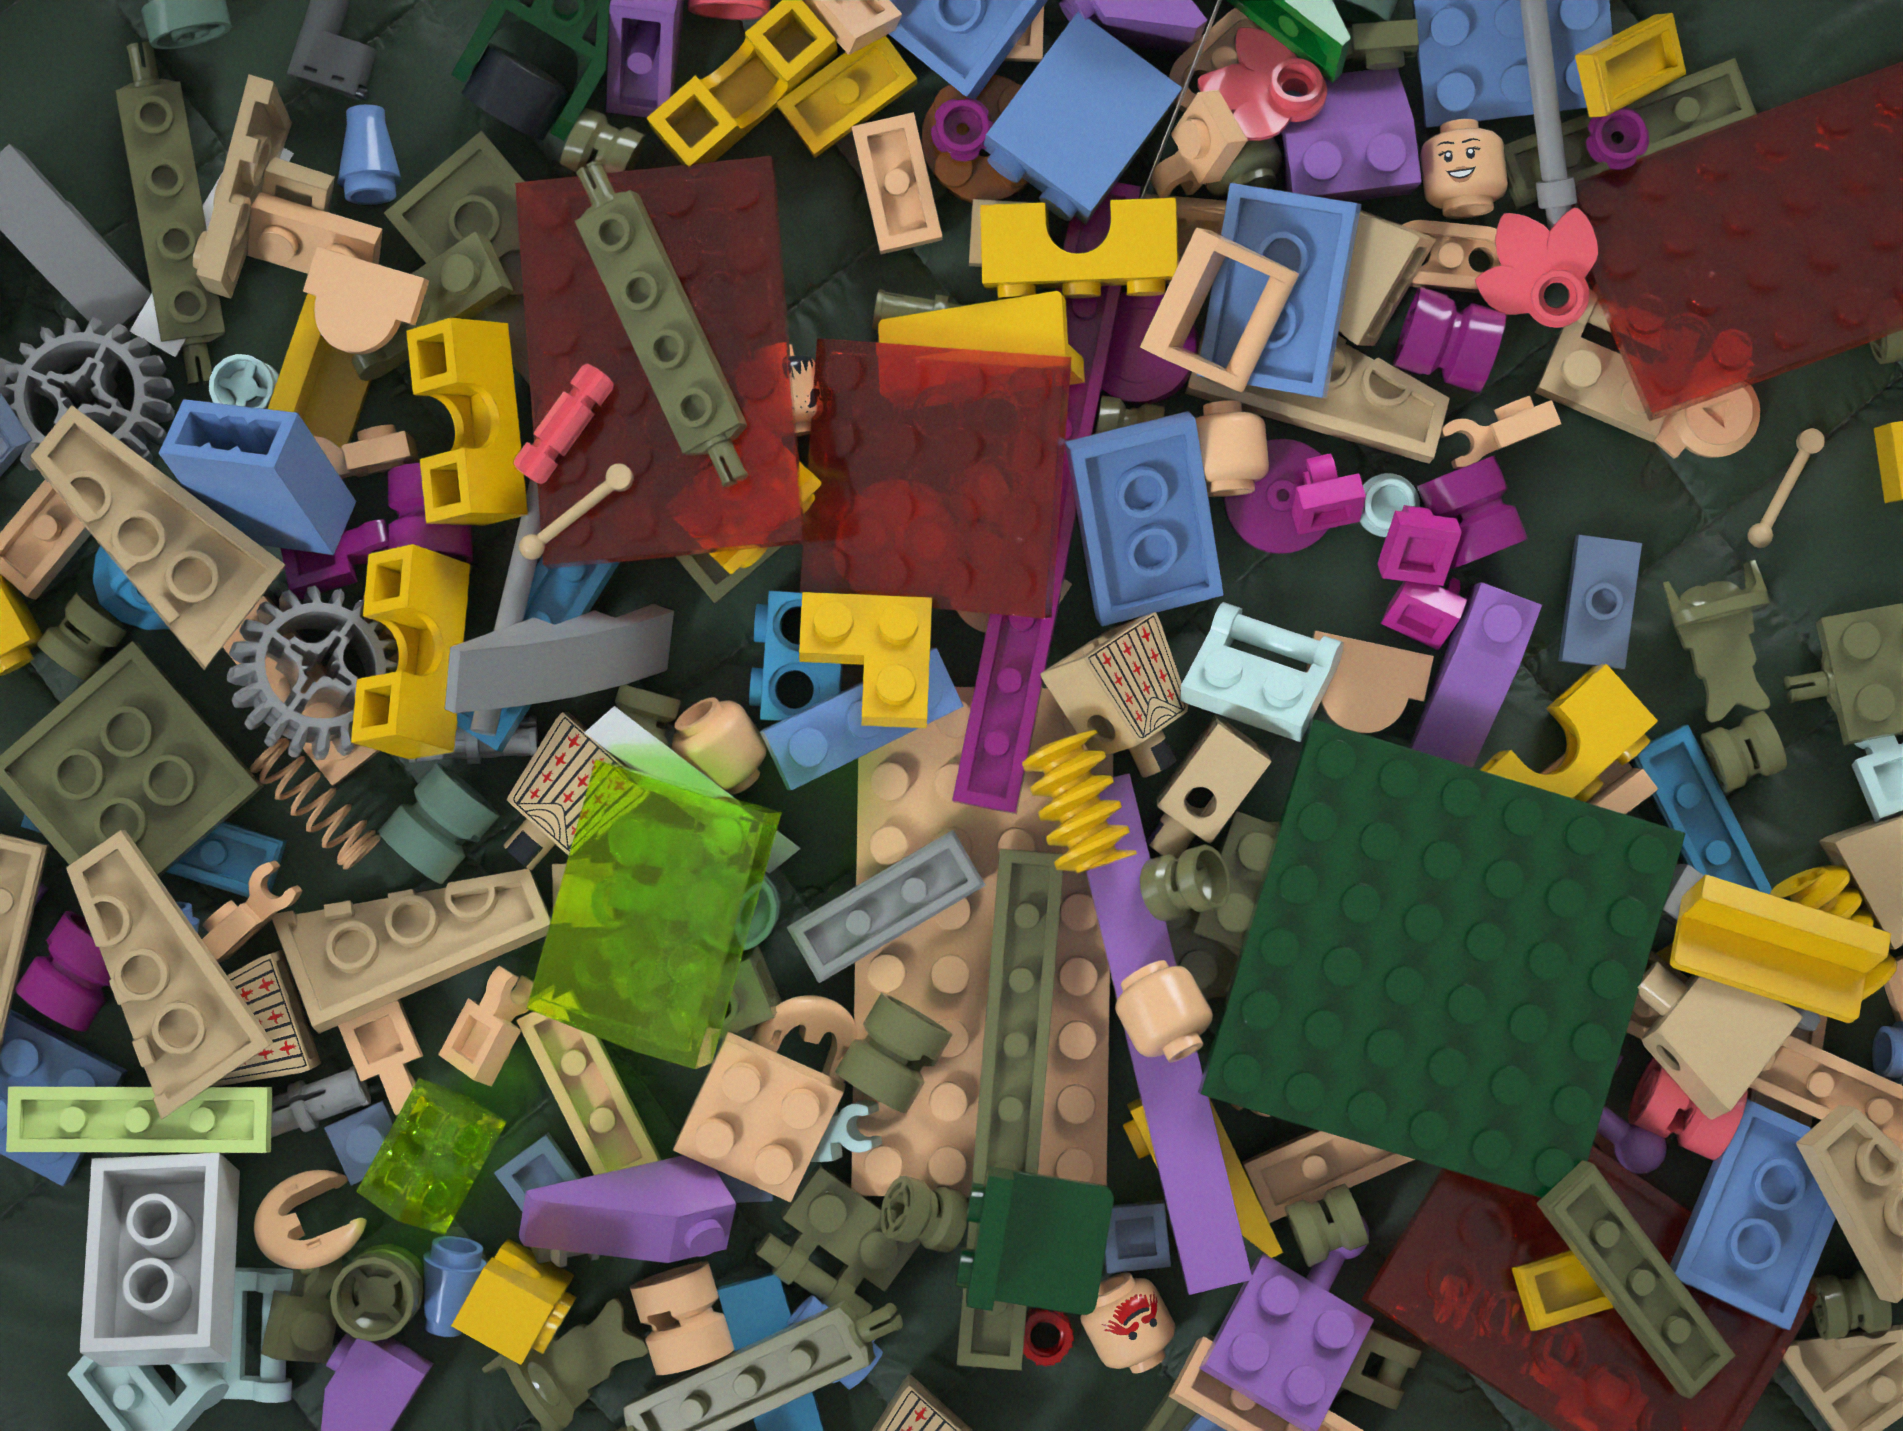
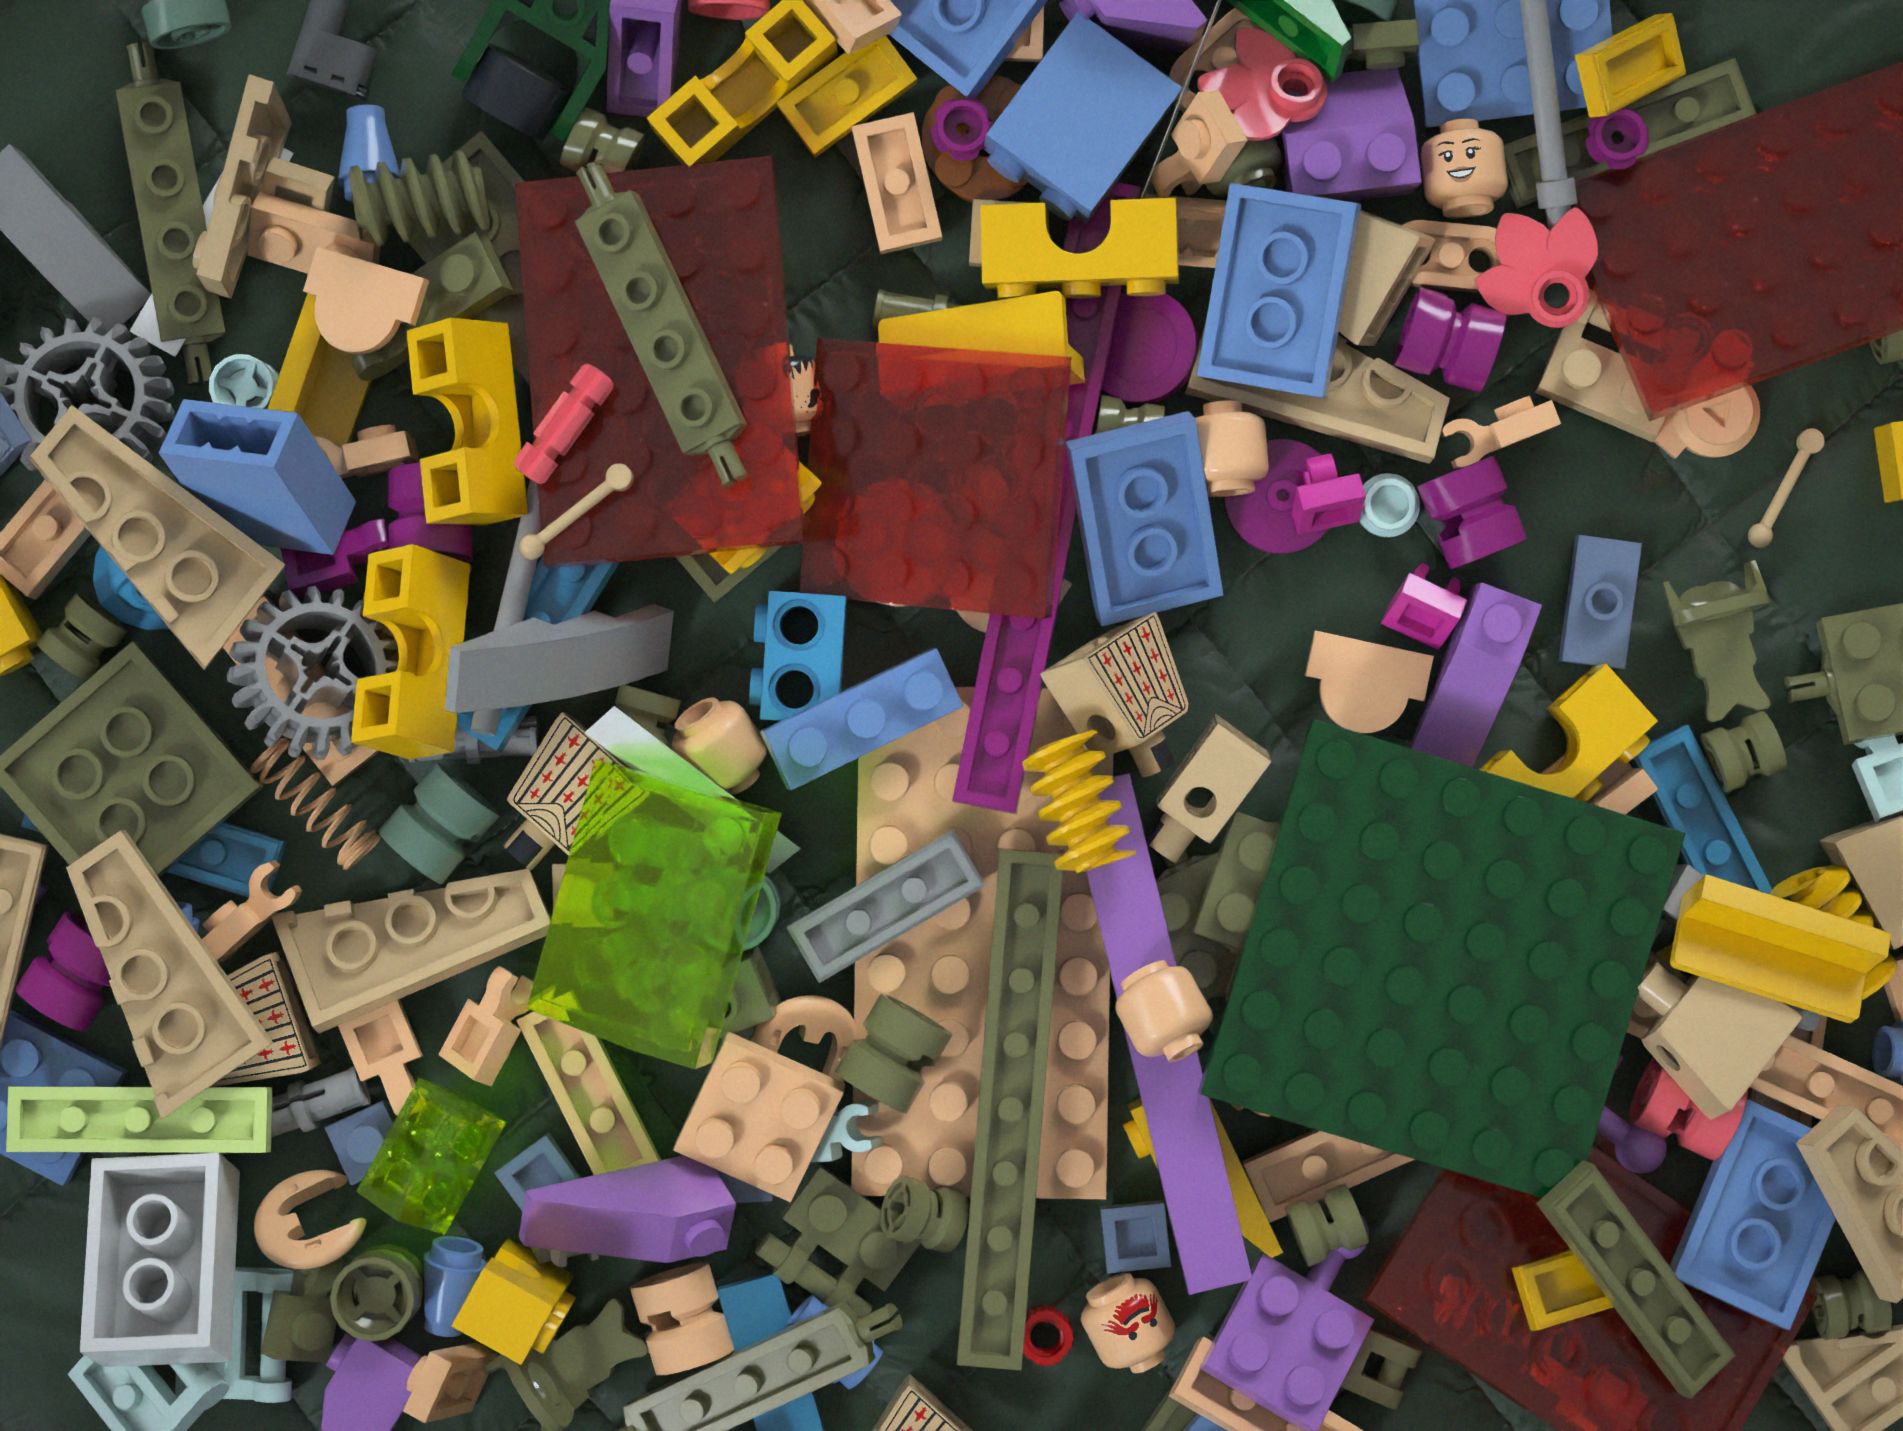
(419, 197): none -> olive piece
(447, 1382): none -> light nougat plate
(886, 637): yellow plate -> none
(1035, 1242): dark green bracket -> none
(1187, 294): light nougat tile -> none
(1191, 881): olive wheel -> none
(1257, 688): light aqua plate -> none
(1419, 546): dark pink tile -> none

